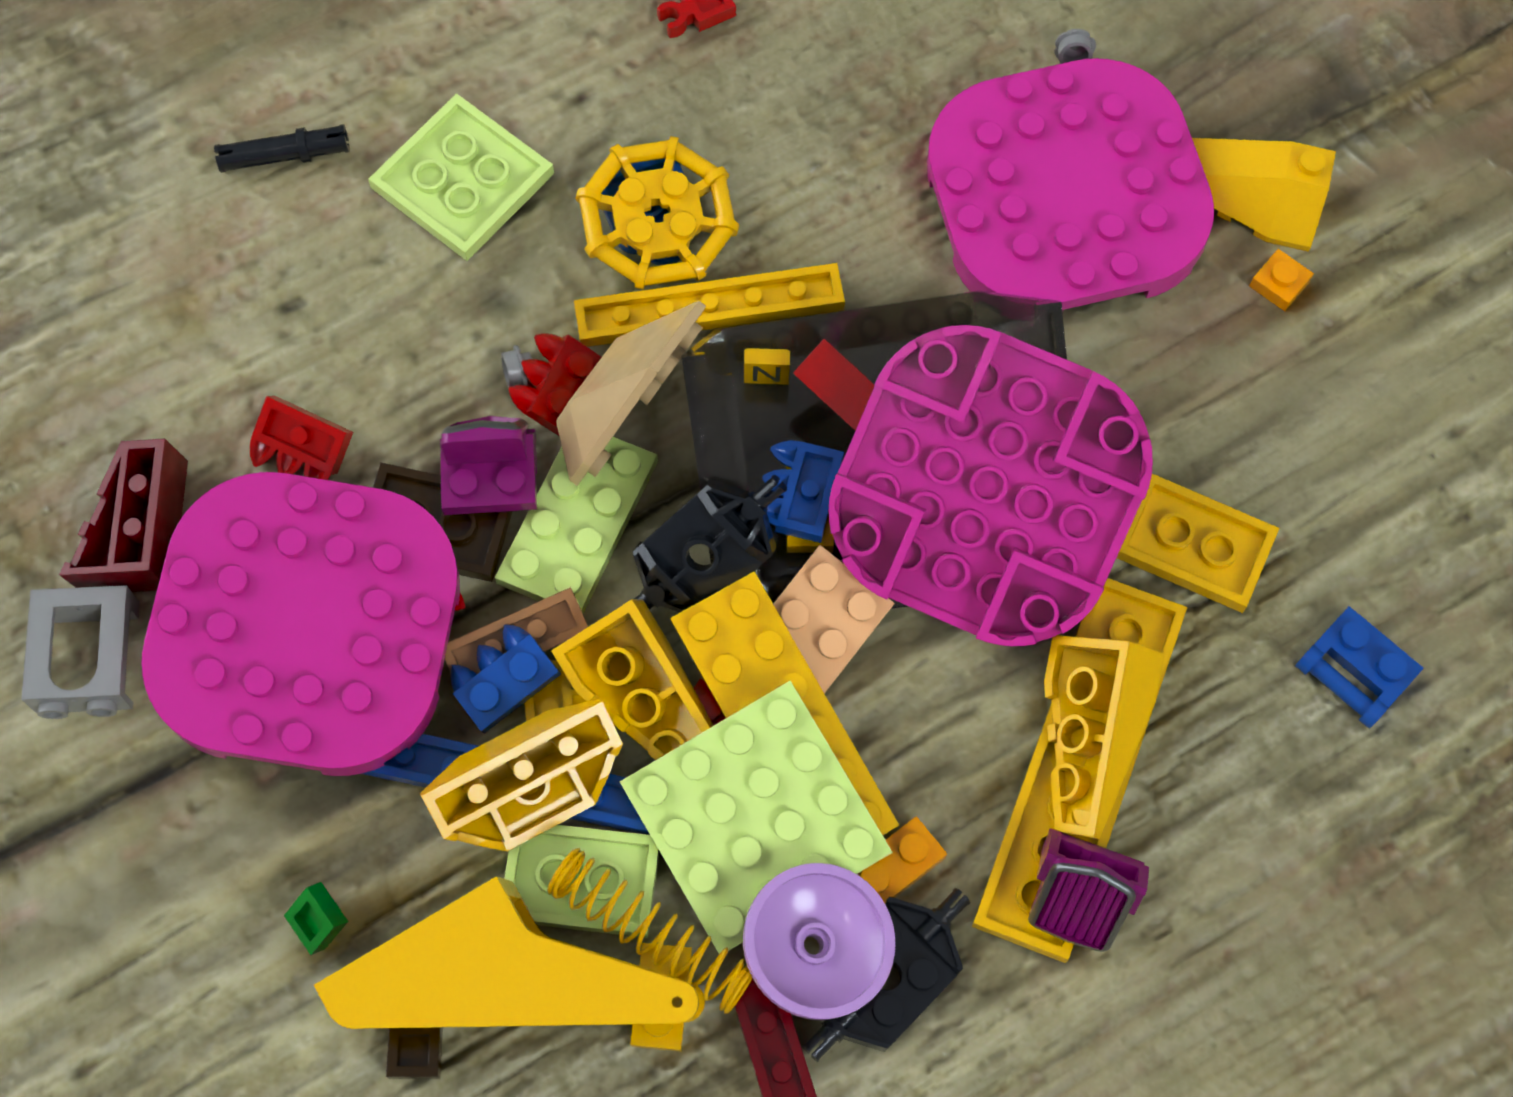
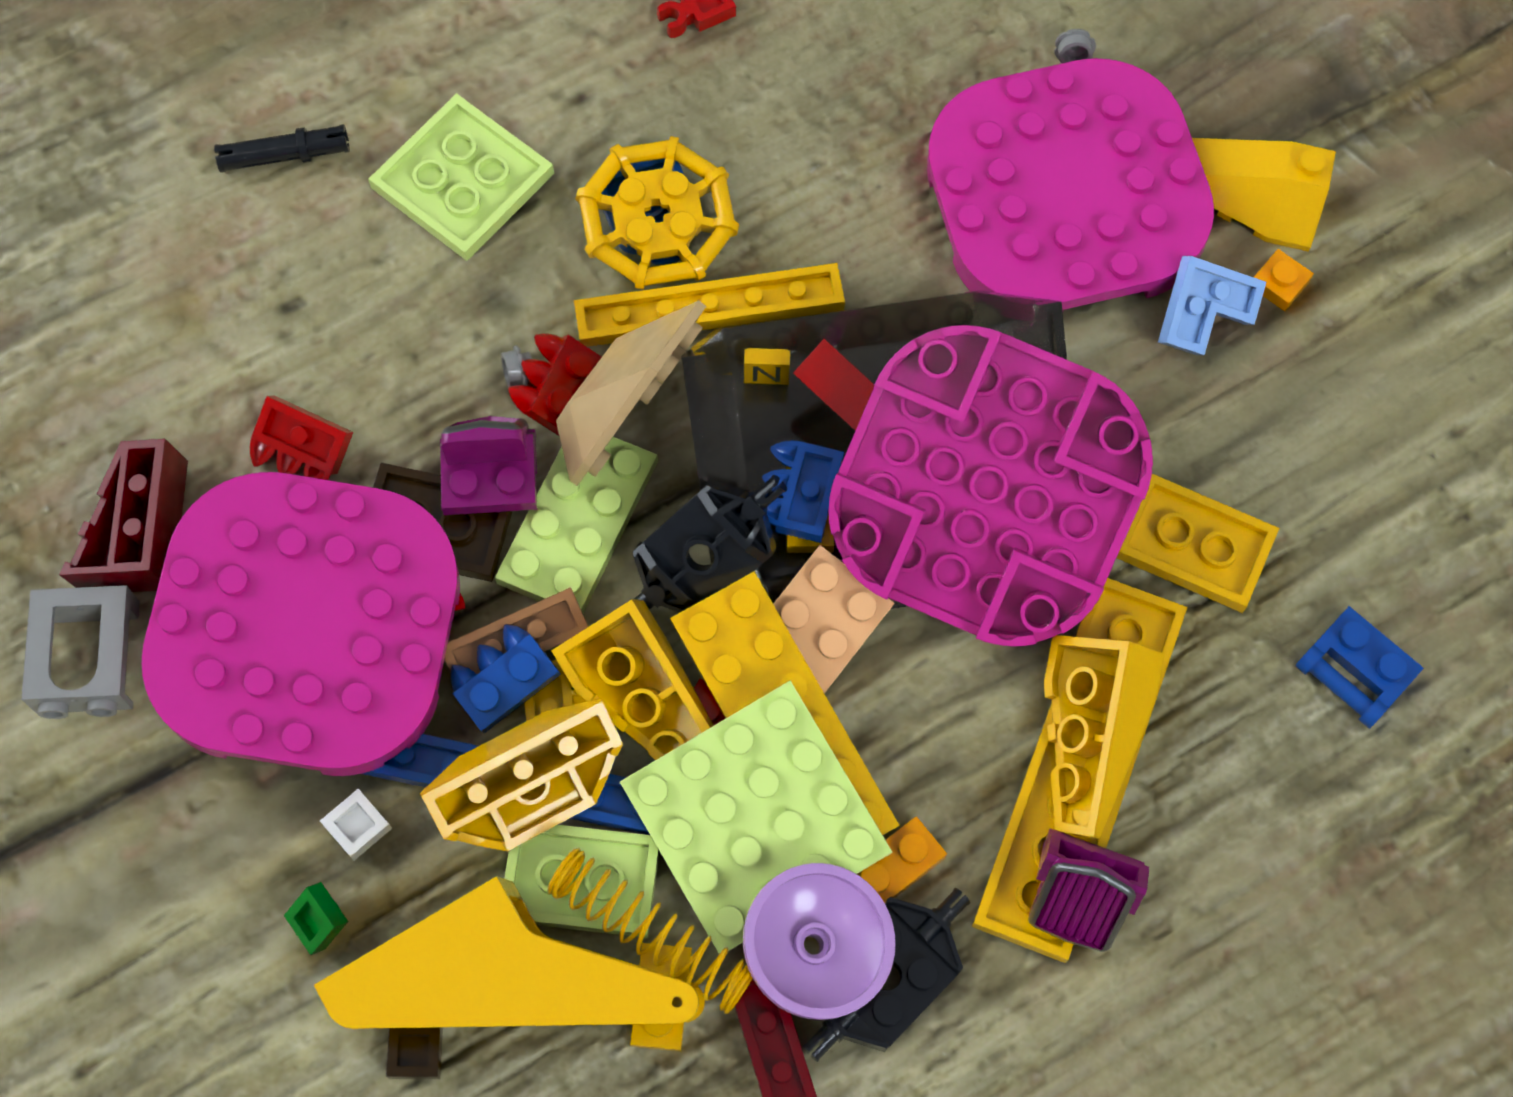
(356, 824): none -> white plate
(1200, 295): none -> light blue plate

